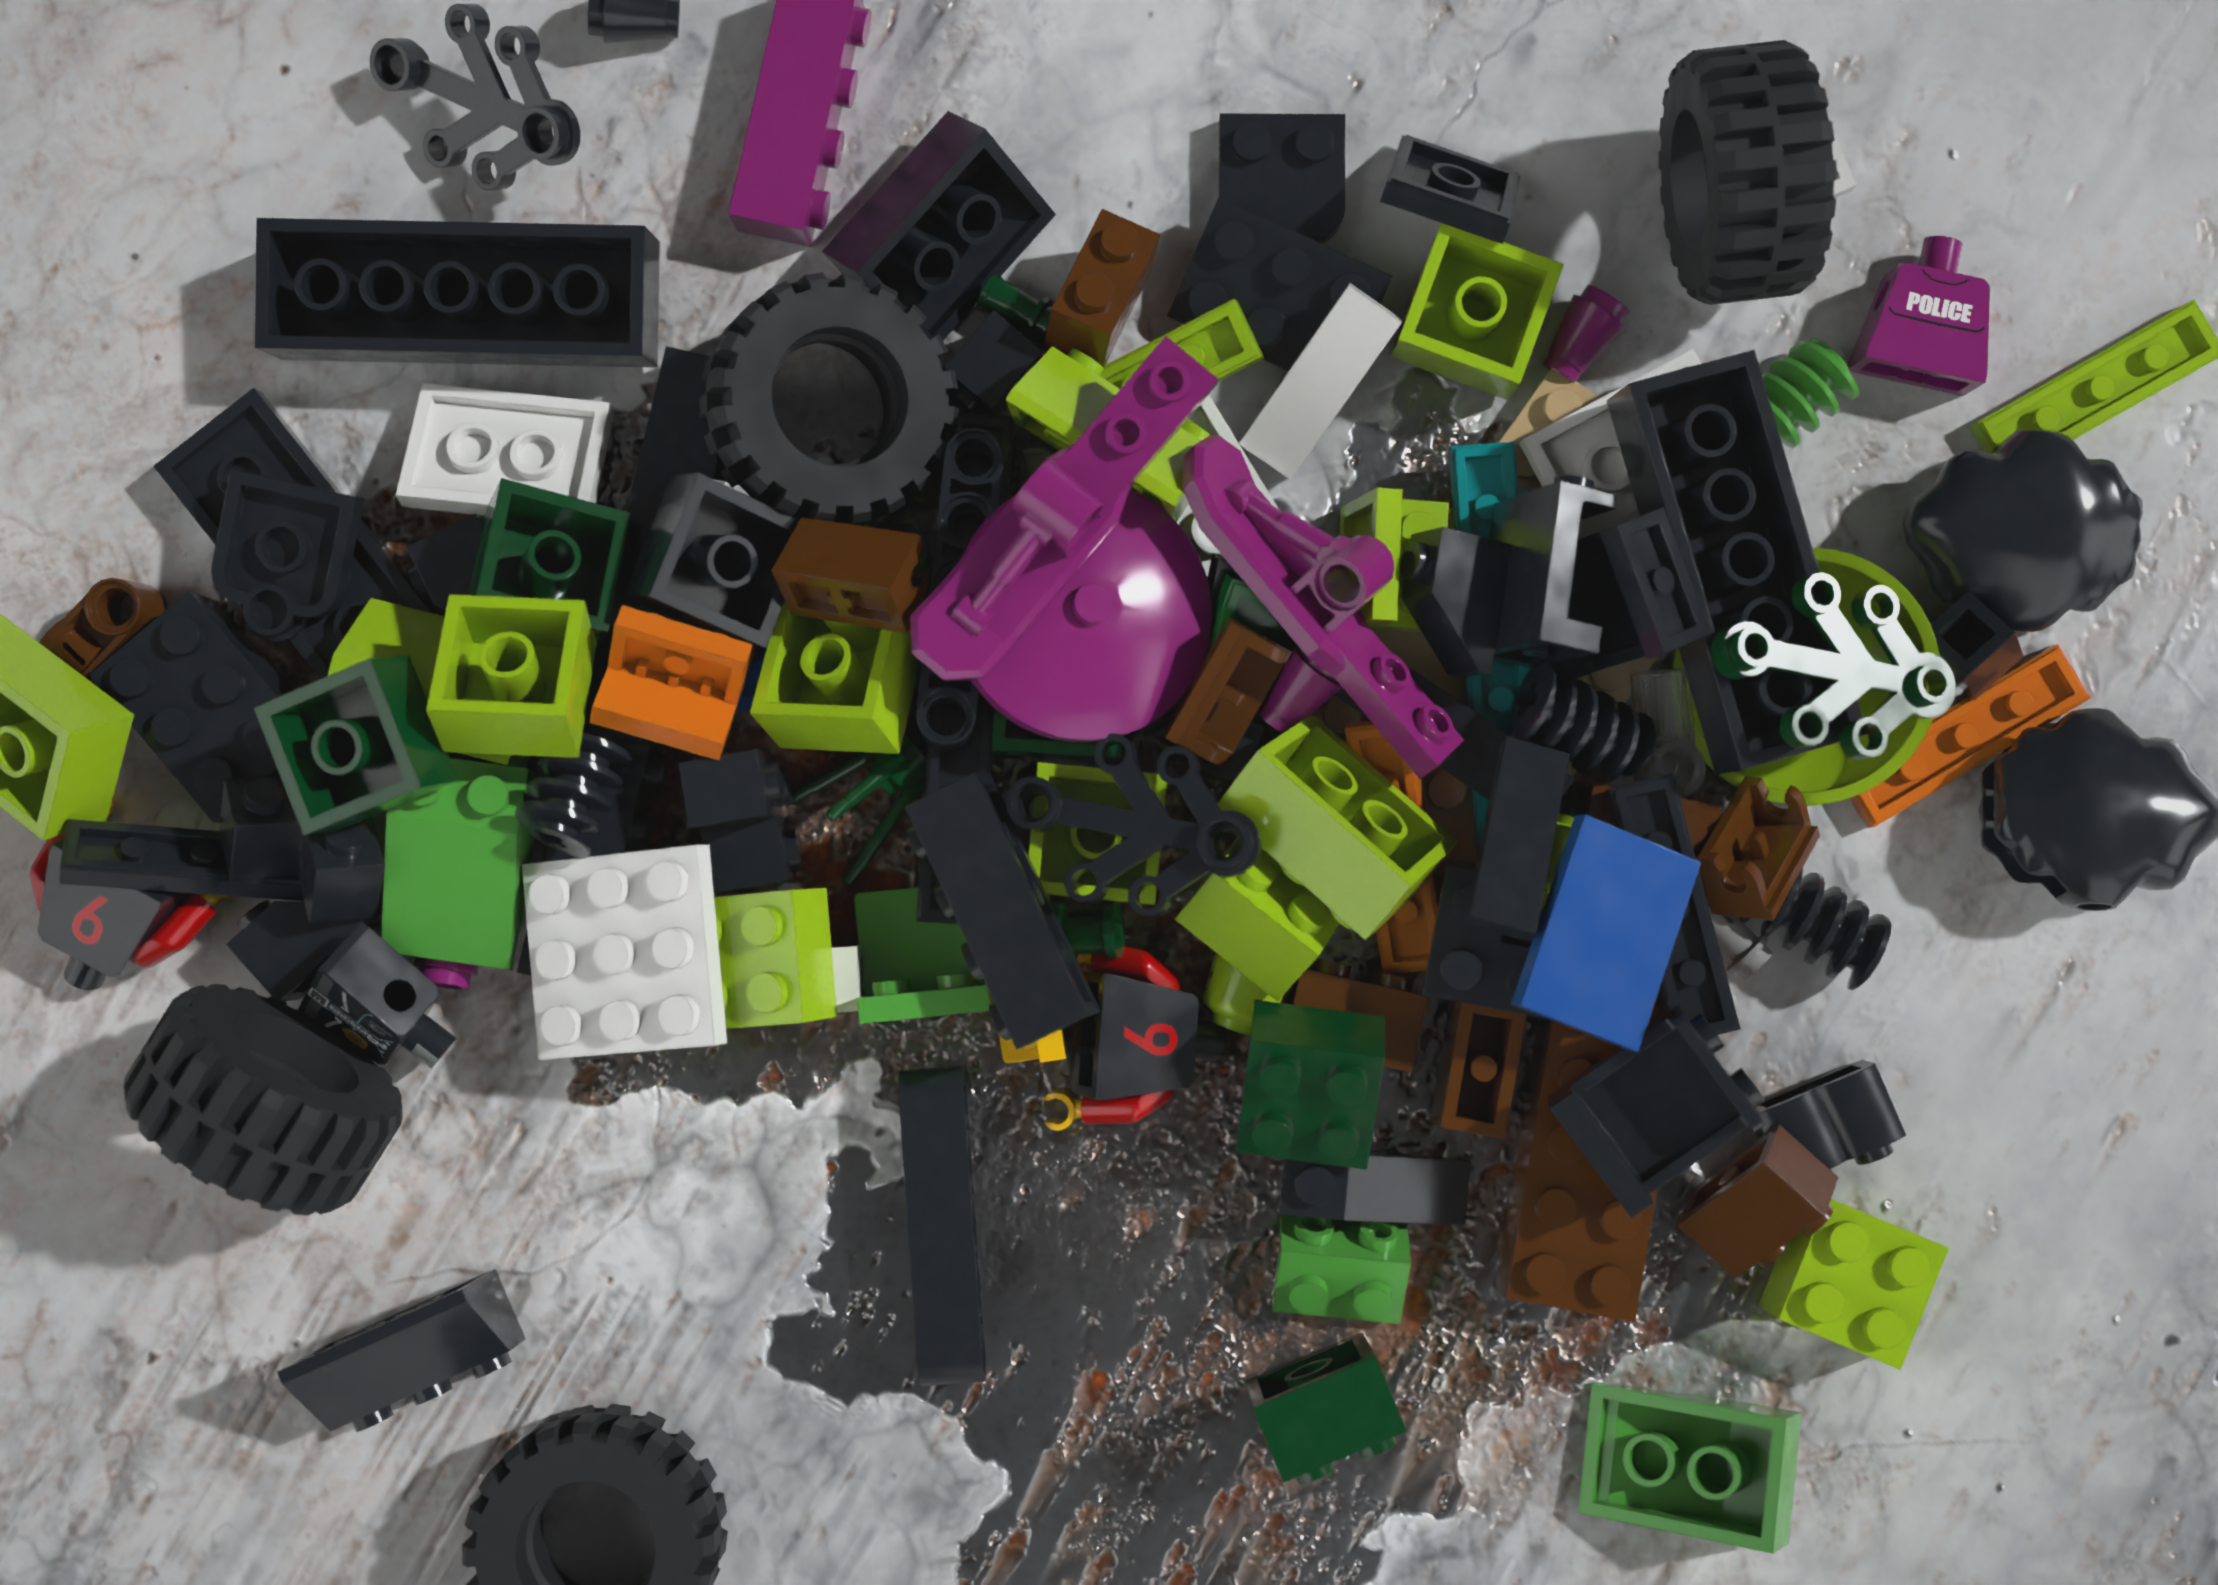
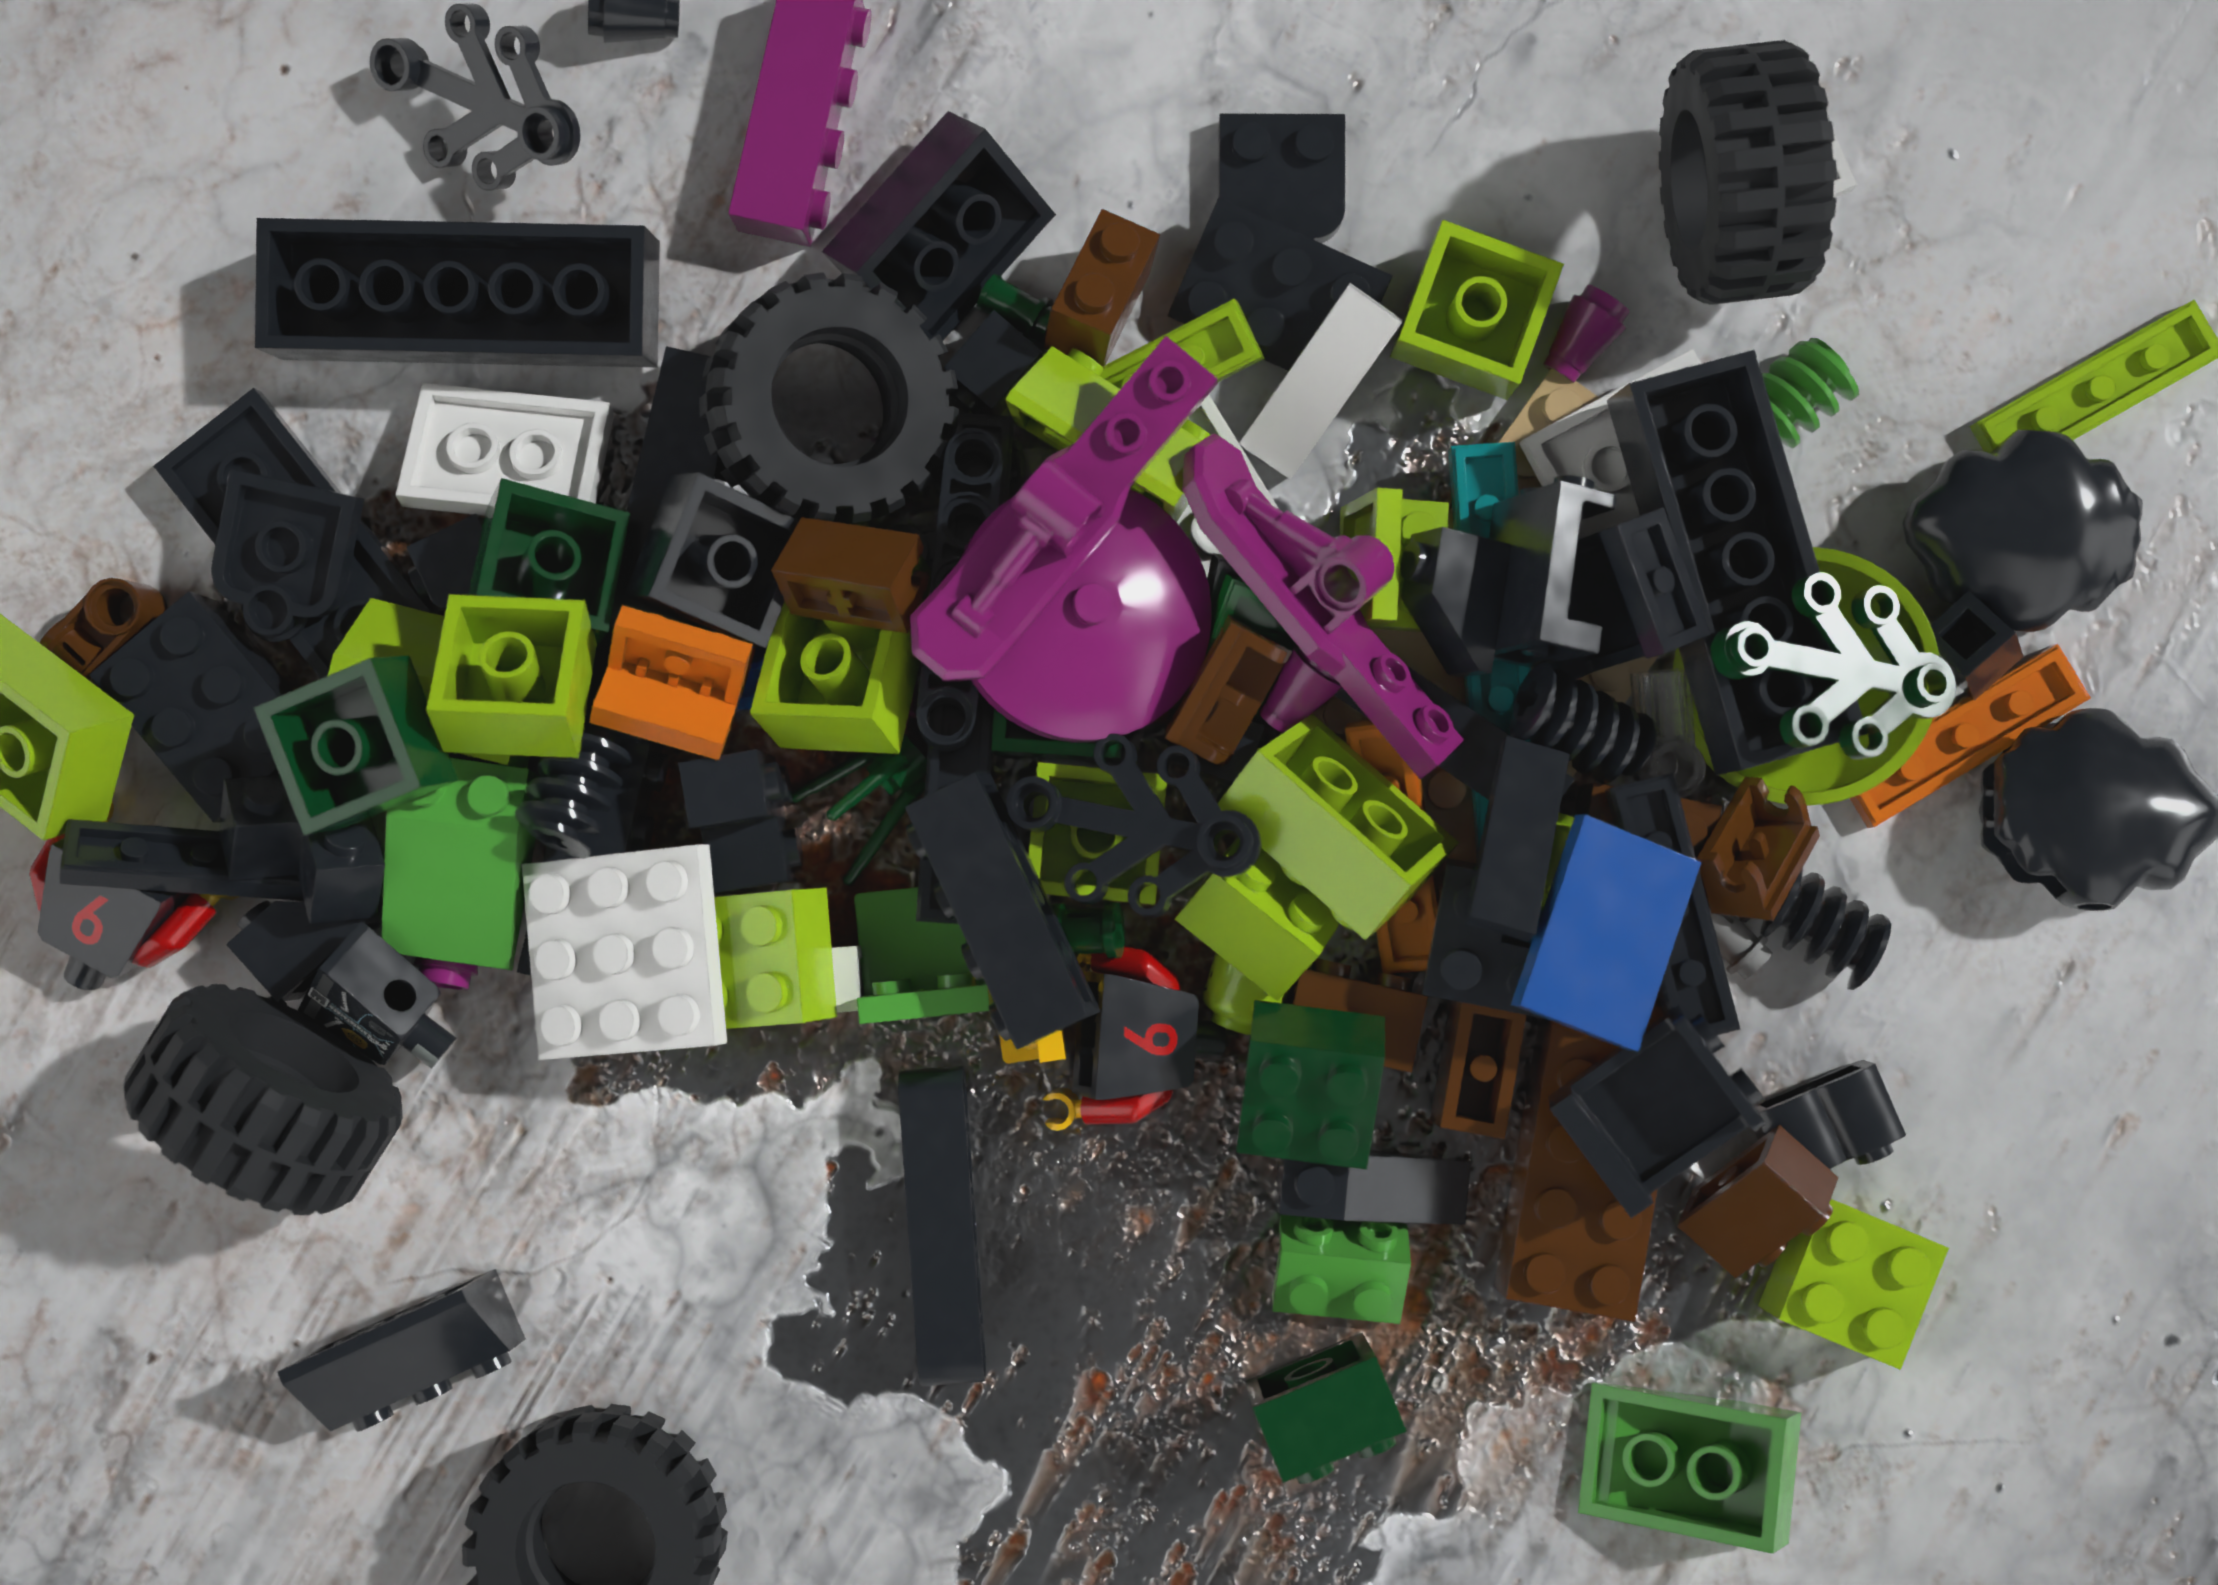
(1452, 188): black tile -> none
(1927, 324): magenta torso -> none

